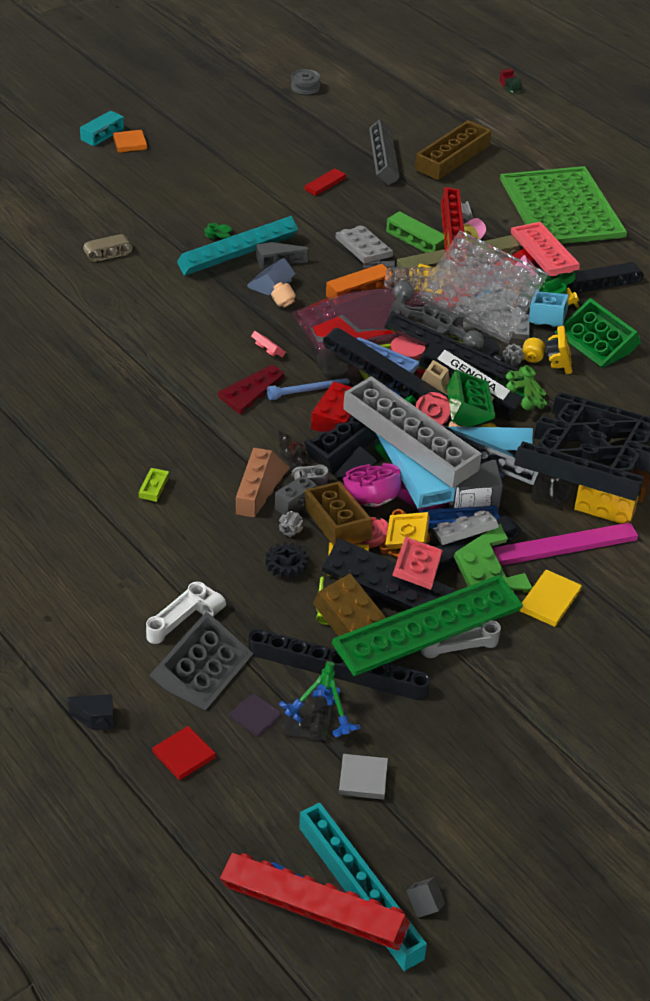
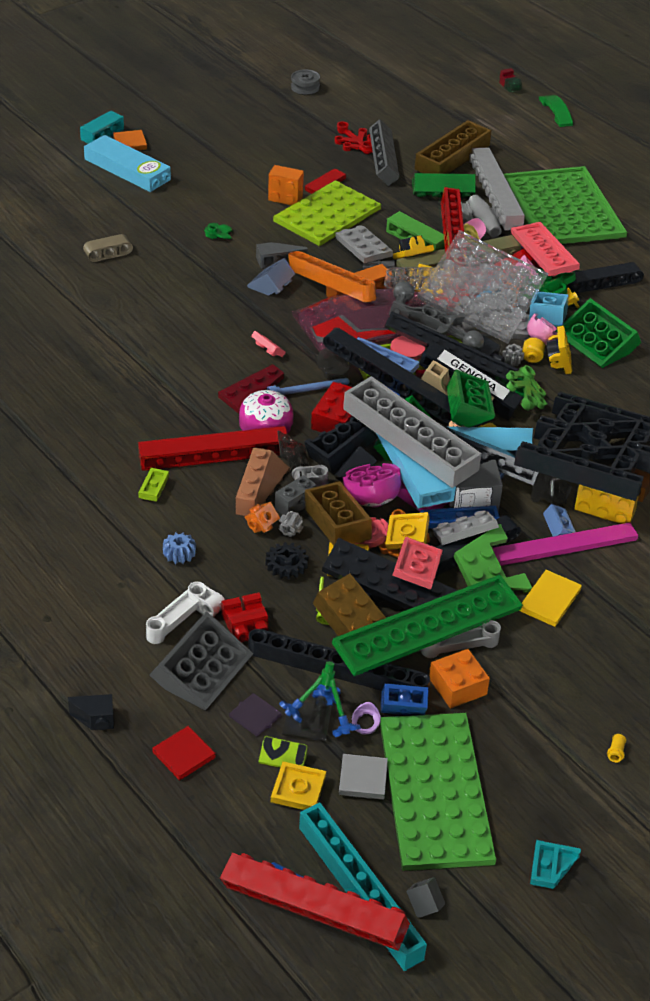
(127, 163): none -> medium azure brick
(179, 548): none -> medium blue gear
(207, 448): none -> red brick
(236, 245): teal brick -> none
(245, 618): none -> red hips
(262, 517): none -> orange brick
(265, 410): none -> cylinder
(276, 751): none -> slope
(283, 294): light nougat head -> none
(285, 185): none -> orange brick
(298, 786): none -> yellow plate
(327, 212): none -> lime plate
(333, 276): none -> orange beam
(364, 146): none -> red plant
(367, 708): none -> lavender piece
(404, 699): none -> blue brick
(411, 247): none -> yellow piece
(434, 184): none -> green slope
(435, 406): coral tile -> none
(436, 792): none -> bright green plate
(459, 678): none -> orange brick
(481, 210): none -> light grey plate
(496, 188): none -> light grey brick
(540, 328): none -> bright pink cylinder
(552, 863): none -> teal wing
(558, 520): none -> medium blue slope
(559, 108): none -> green slope
(616, 751): none -> yellow pin

